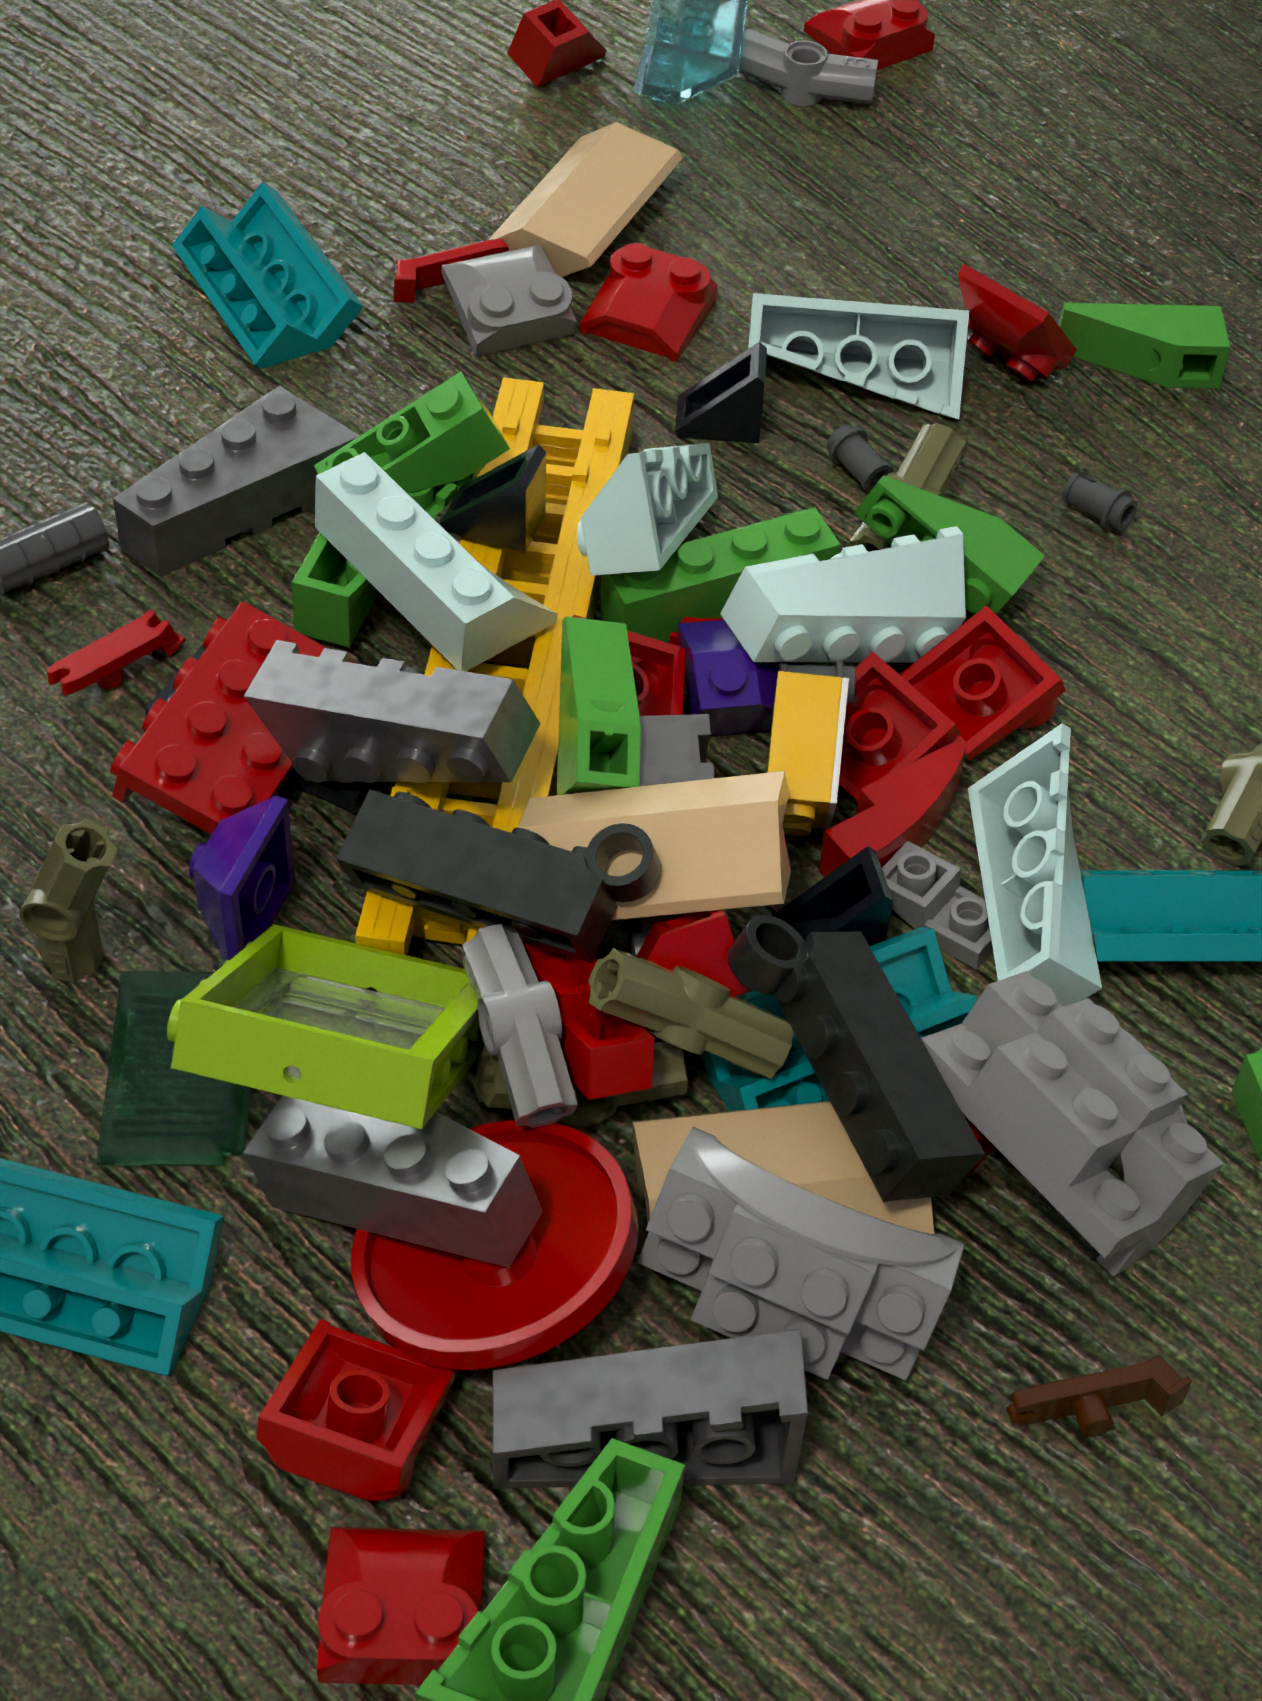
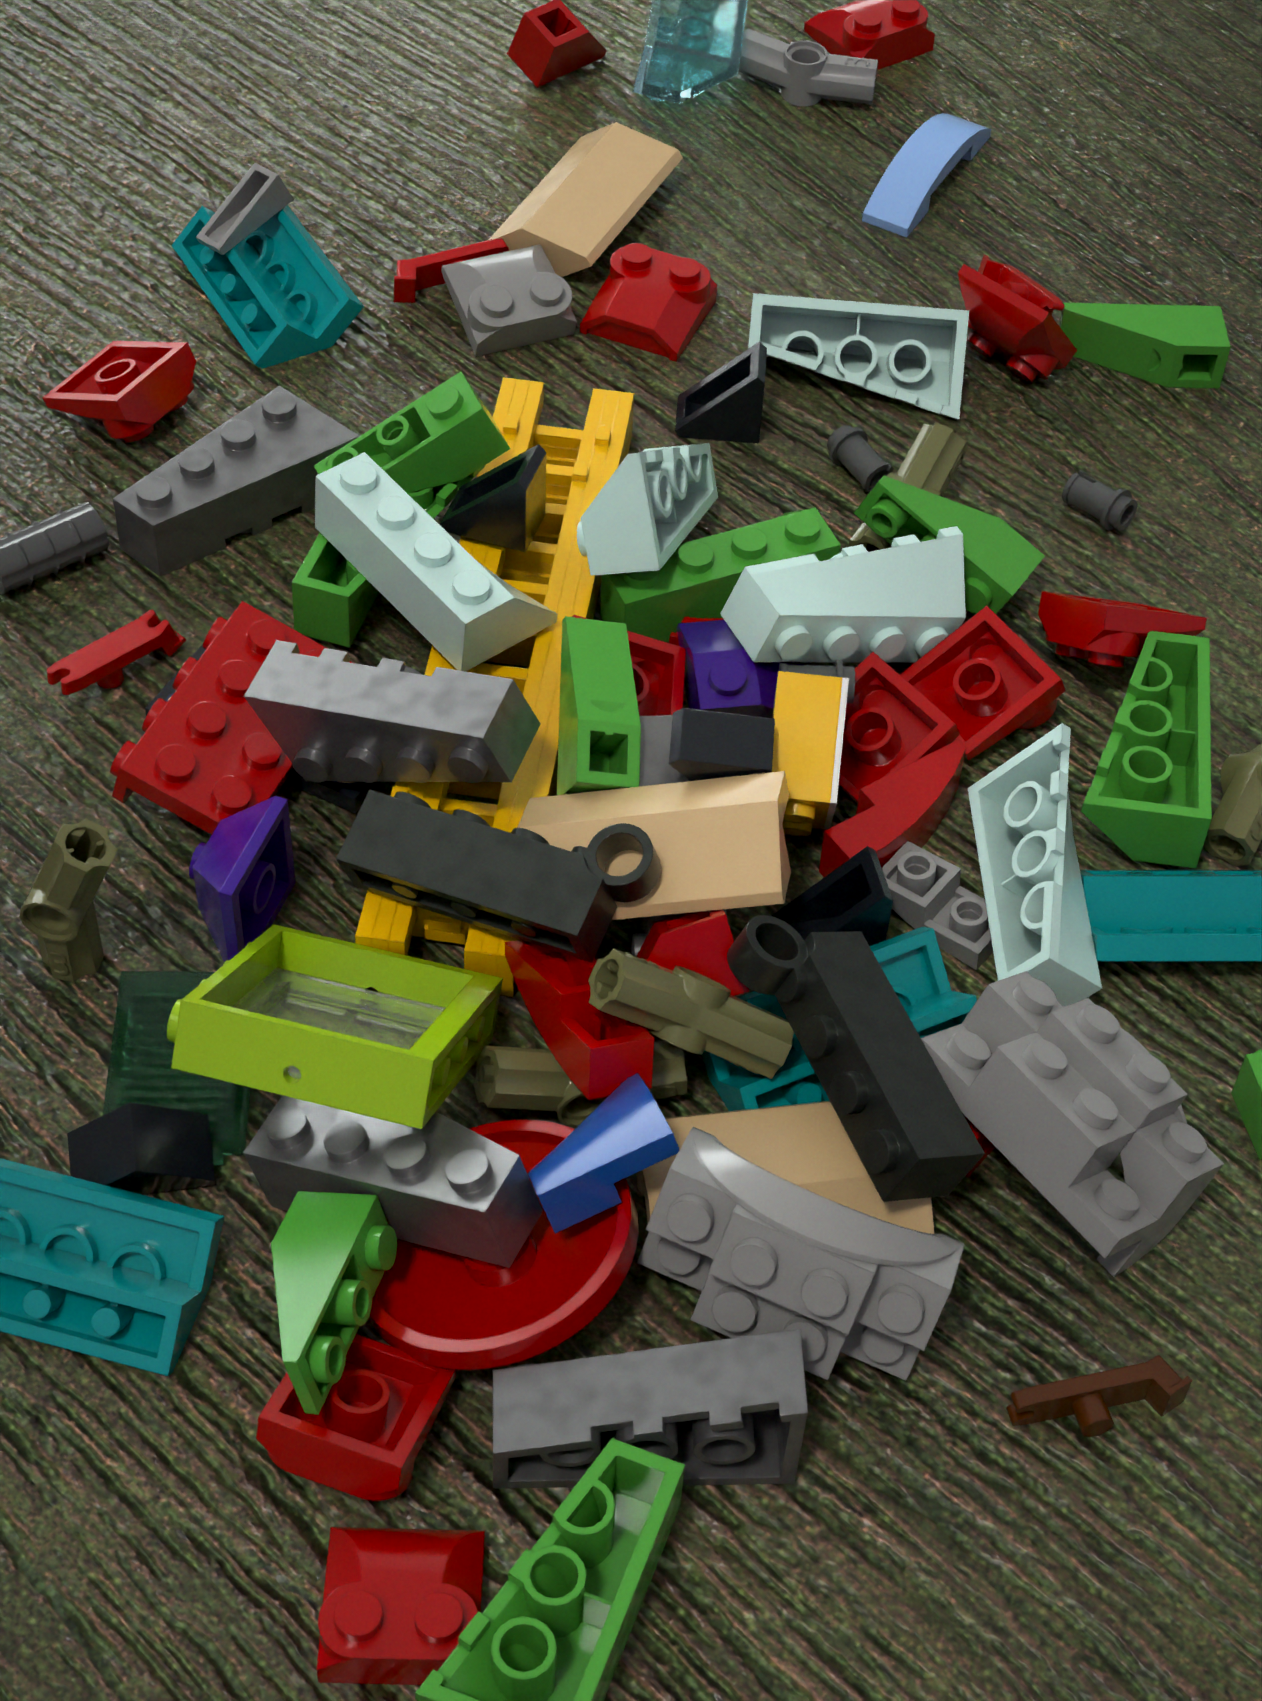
(128, 386): none -> red slope
(144, 1150): none -> black slope
(246, 208): none -> light grey piece
(325, 1279): none -> bright green slope
(519, 1026): light grey piece -> none
(609, 1145): none -> blue slope
(720, 744): none -> black slope
(919, 168): none -> light blue slope
(1020, 284): none -> red piece
(1106, 628): none -> red slope
(1157, 763): none -> bright green wedge

